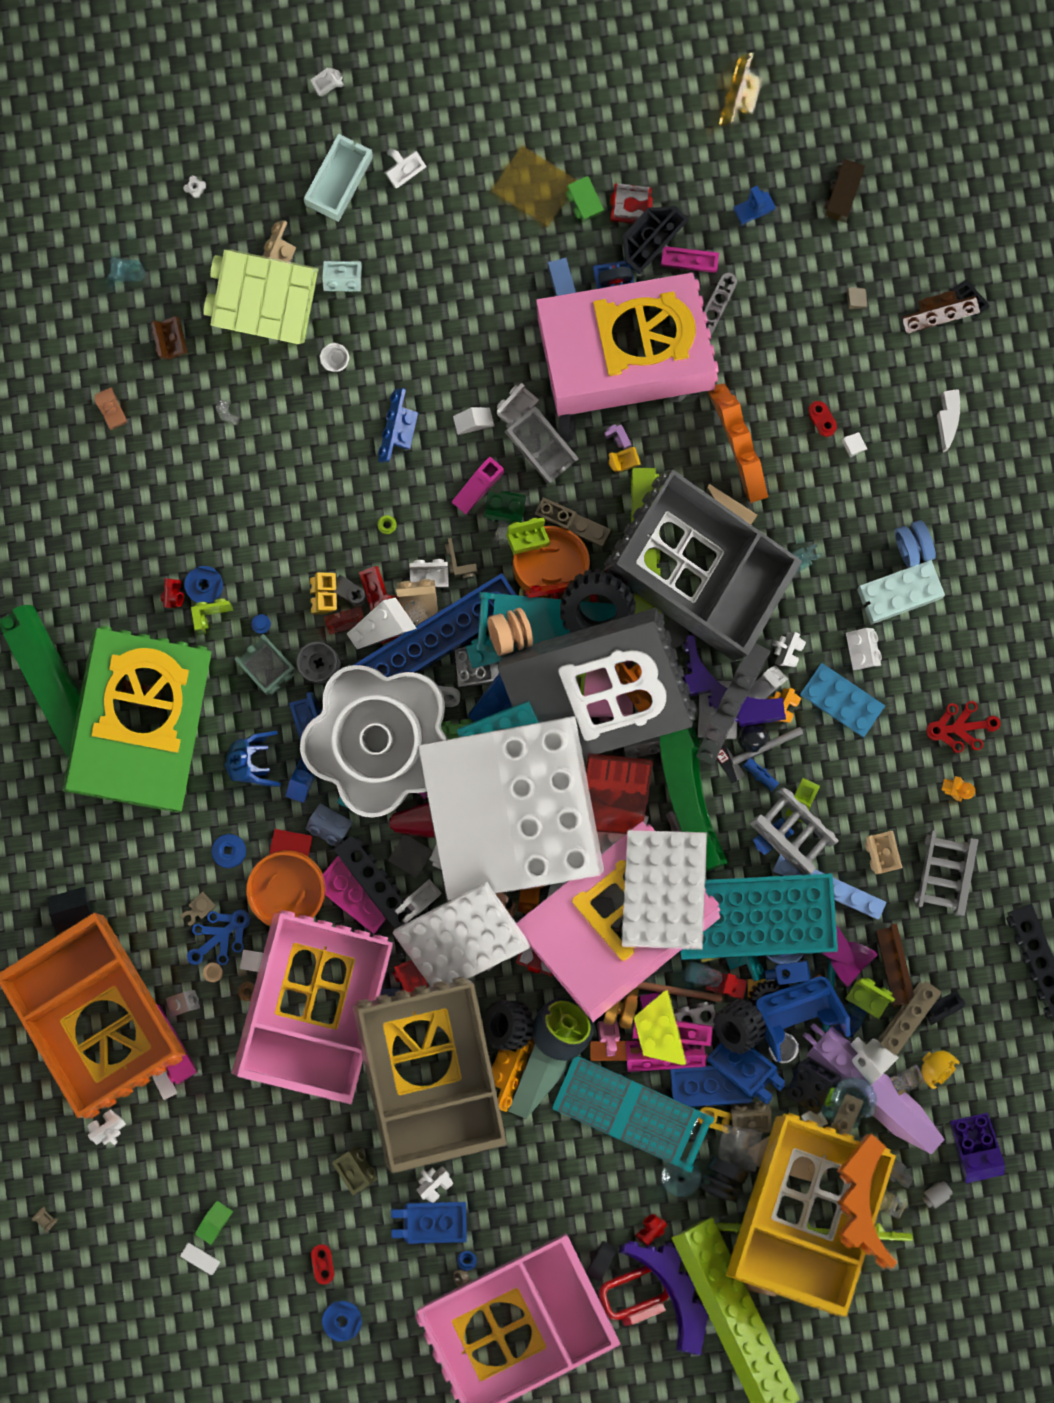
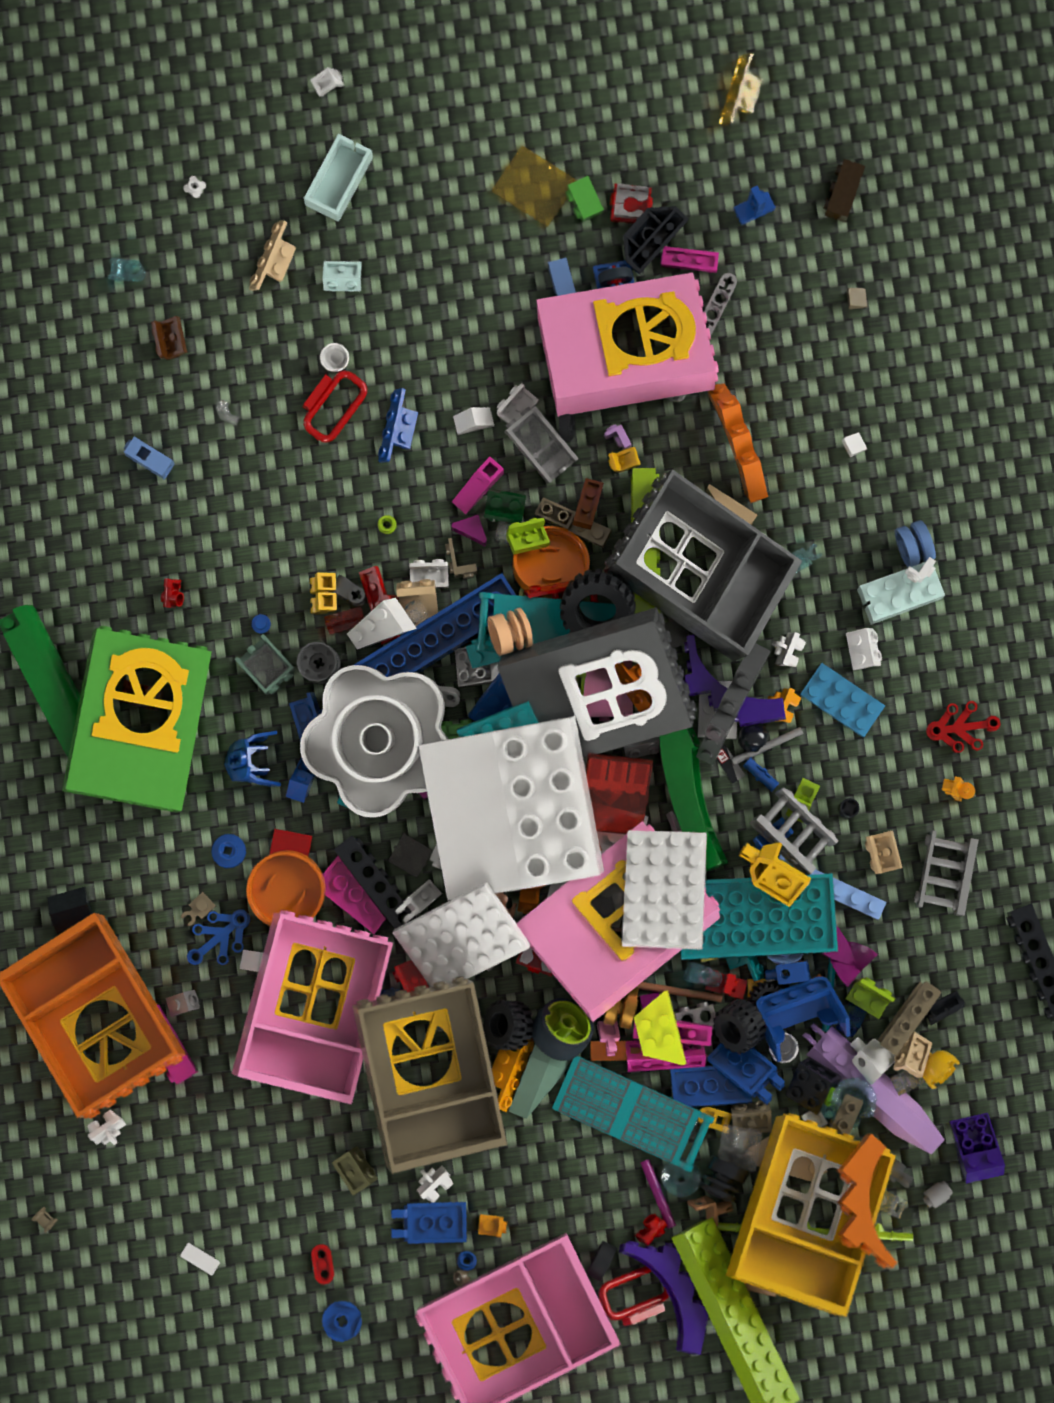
(110, 408): nougat bracket -> none
(148, 457): none -> medium blue brick
(164, 1085): white sticker -> none
(198, 576): blue plate -> none
(202, 609): lime bracket -> none
(212, 972): tan tile -> none
(213, 1222): bright green slope -> none
(242, 988): clear orange plate -> none
(261, 296): yellowish green brick -> none
(320, 395): none -> red bar
(328, 825): sand blue bracket -> none
(405, 168): white plate -> none
(413, 821): dark red cone -> none
(471, 529): none -> magenta slope
(492, 1225): none -> light orange bracket
(588, 504): none -> reddish brown plate
(657, 1193): none -> magenta piece
(711, 1207): none -> medium nougat bracket
(767, 683): white bracket -> none
(773, 874): none -> yellow plate
(822, 418): red plate -> none
(848, 808): none -> black wheel
(895, 965): reddish brown fence -> none
(913, 1055): none -> tan bracket
(926, 570): none -> white bracket
(940, 310): reddish brown bracket -> none
(948, 417): white slope -> none
(984, 306): black slope -> none

